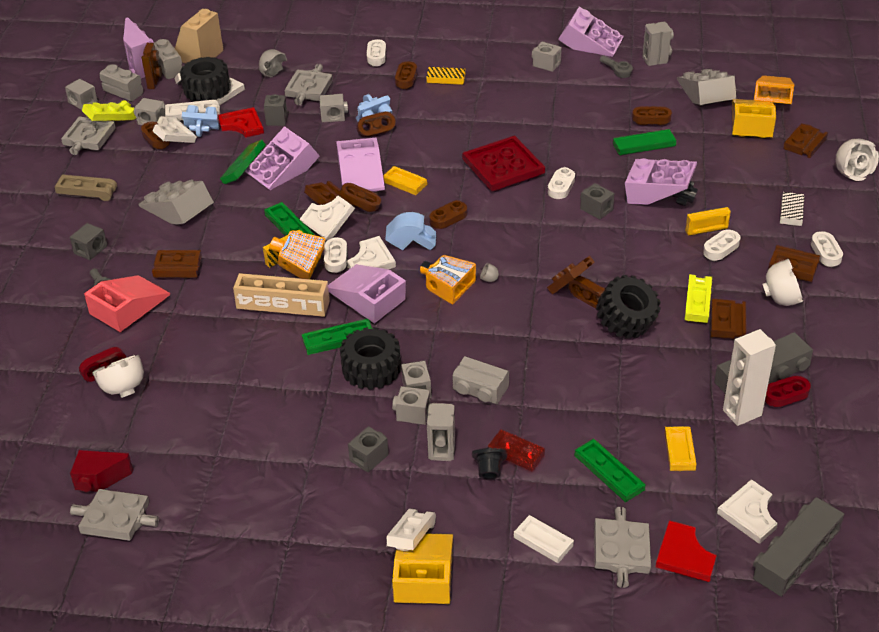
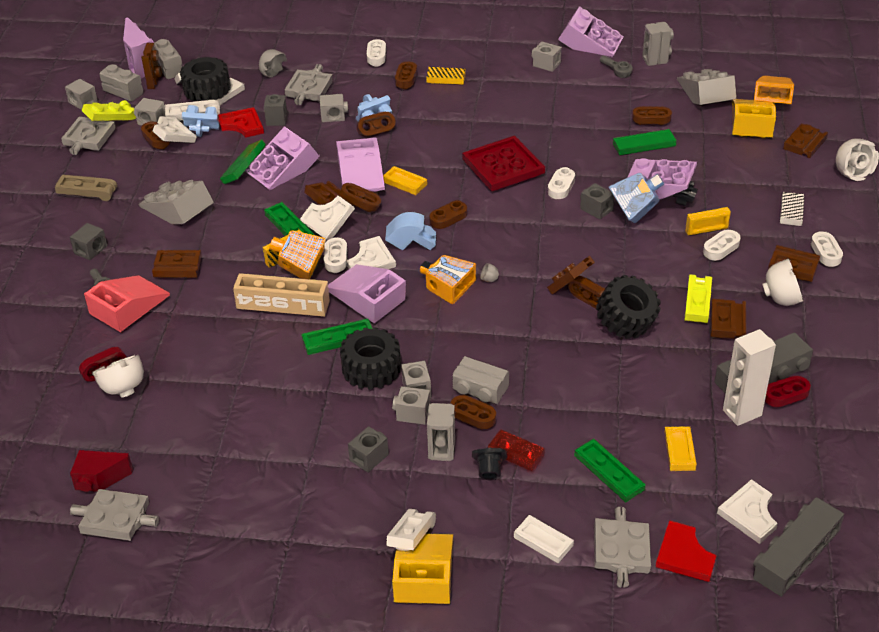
(200, 37): tan slope -> none
(474, 412): none -> reddish brown plate
(637, 195): none -> medium blue torso

